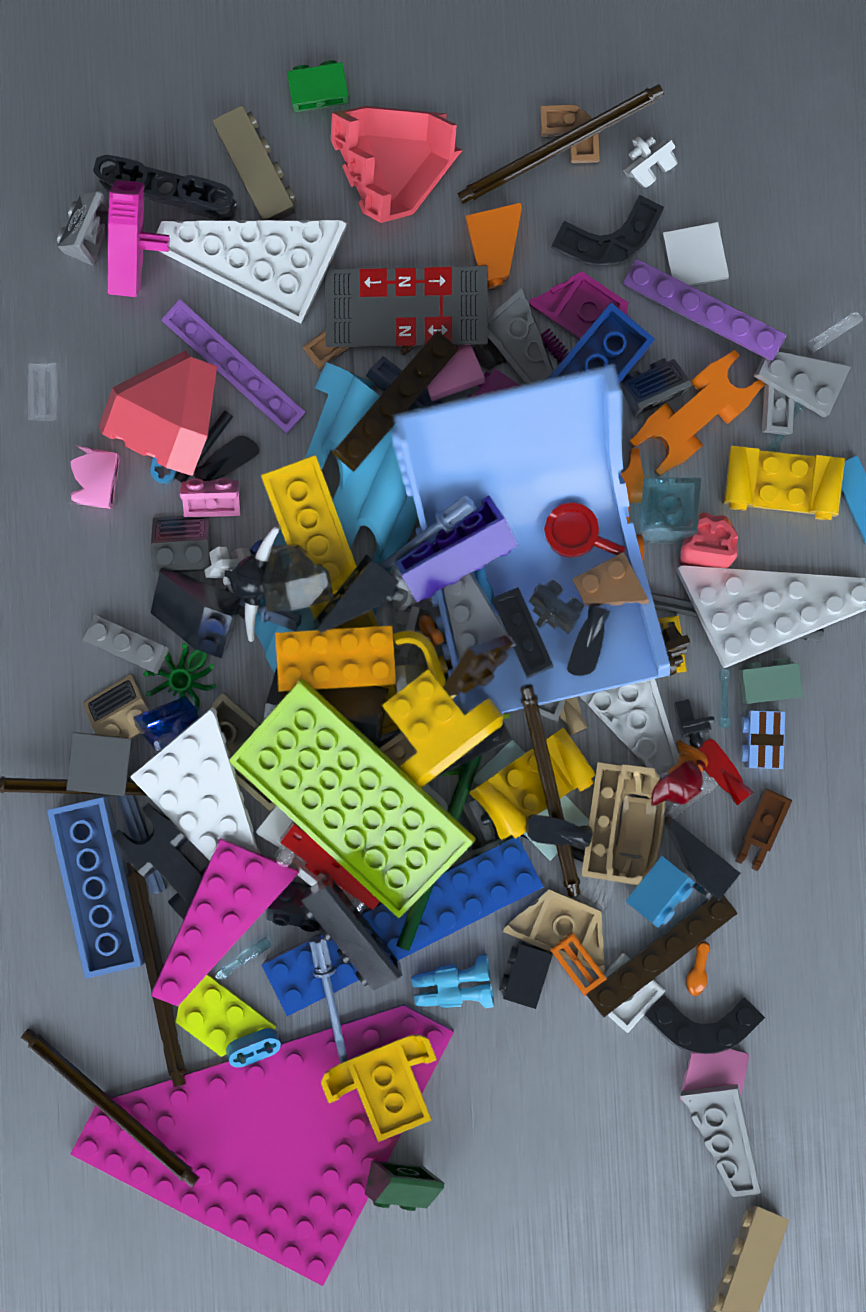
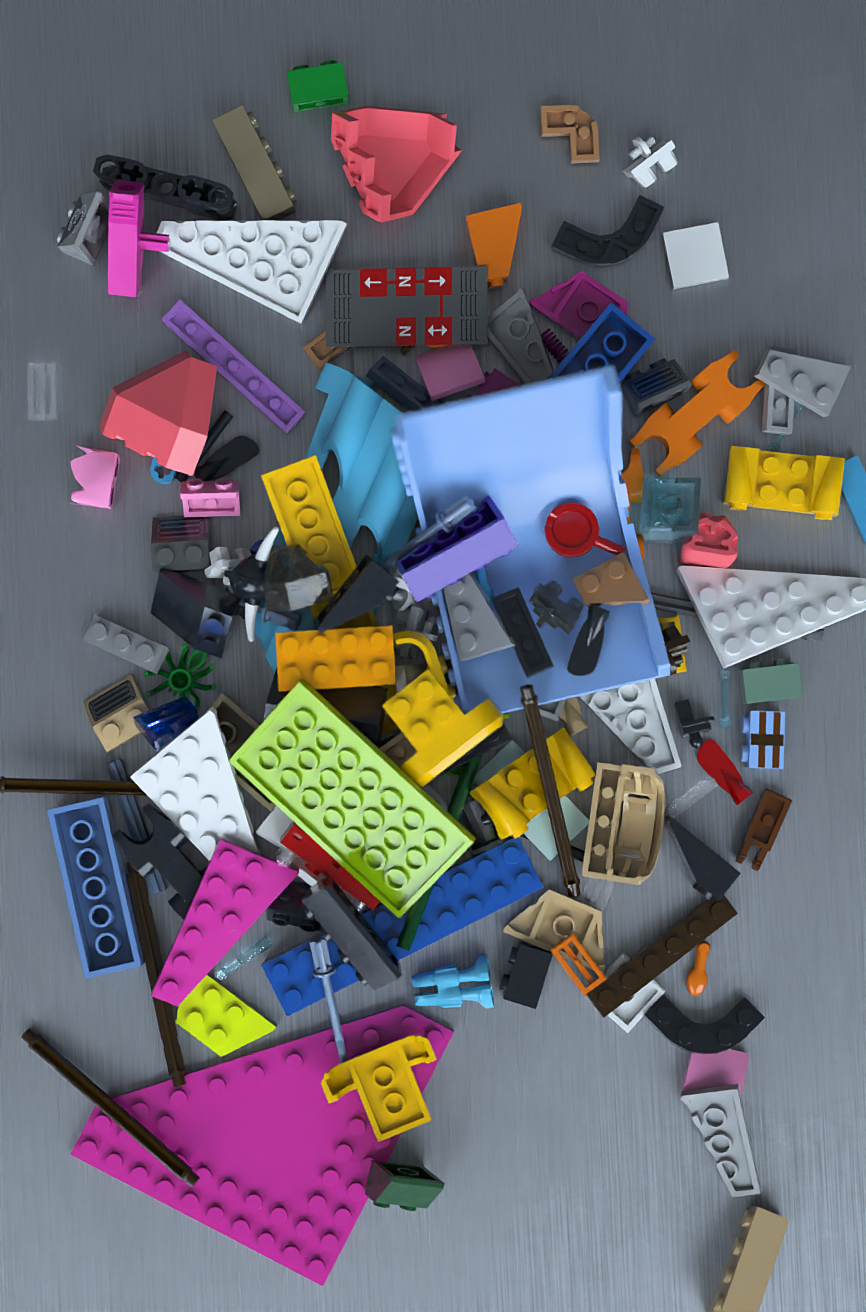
(98, 764): dark grey tile -> none
(253, 1047): dark azure beam -> none
(395, 401): dark brown plate -> none
(428, 629): orange piece -> none
(478, 665): dark brown plate -> none
(488, 355): clear smoke slope -> none
(557, 831): black piece -> none
(561, 143): dark brown piece -> none
(661, 892): dark azure slope -> none
(684, 778): dark red hair -> none
(704, 310): medium lavender plate -> none
(833, 332): clear tile -> none

